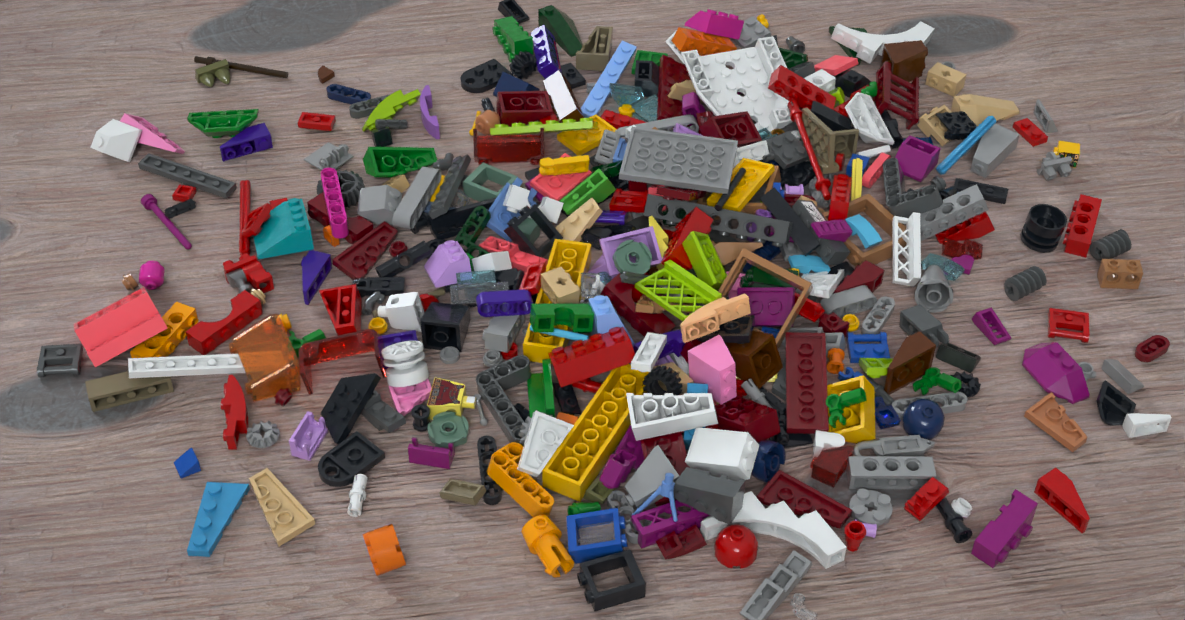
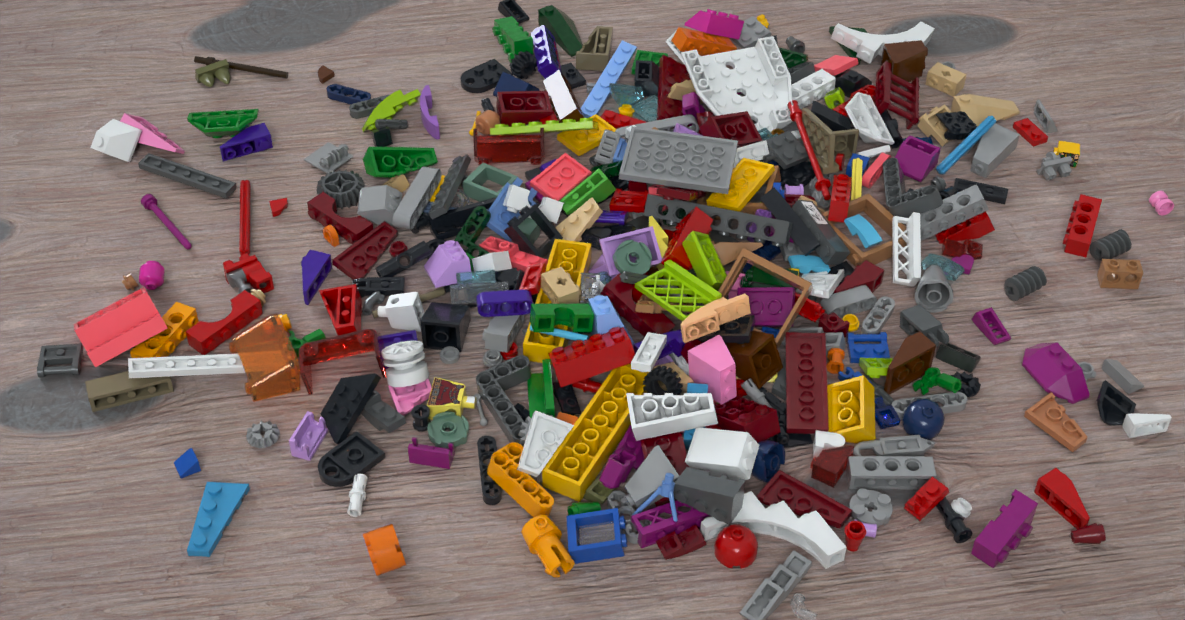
(180, 208): black axle -> none
(184, 193): red tile -> none
(235, 412): red slope -> none
(256, 217): red wing -> none
(281, 509): tan wing -> none
(283, 396): dark red plate -> none
(285, 231): teal slope -> none
(316, 121): red plate -> none
(334, 203): dark pink beam -> none
(378, 324): yellow plate -> none
(426, 300): red tile -> none
(444, 164): dark grey arm -> none
(462, 491): dark tan plate -> none
(564, 165): yellow hinge -> none
(617, 595): black window -> none
(724, 198): black bar -> none
(794, 87): red brick -> none
(832, 230): magenta slope -> none
(837, 403): green bar -> none
(871, 89): green arm -> none
(1043, 228): black wheel -> none
(1068, 320): red plate -> none
(1089, 534): none -> dark red cone
(1152, 348): dark red plate -> none
(1161, 203): none -> bright pink wheel

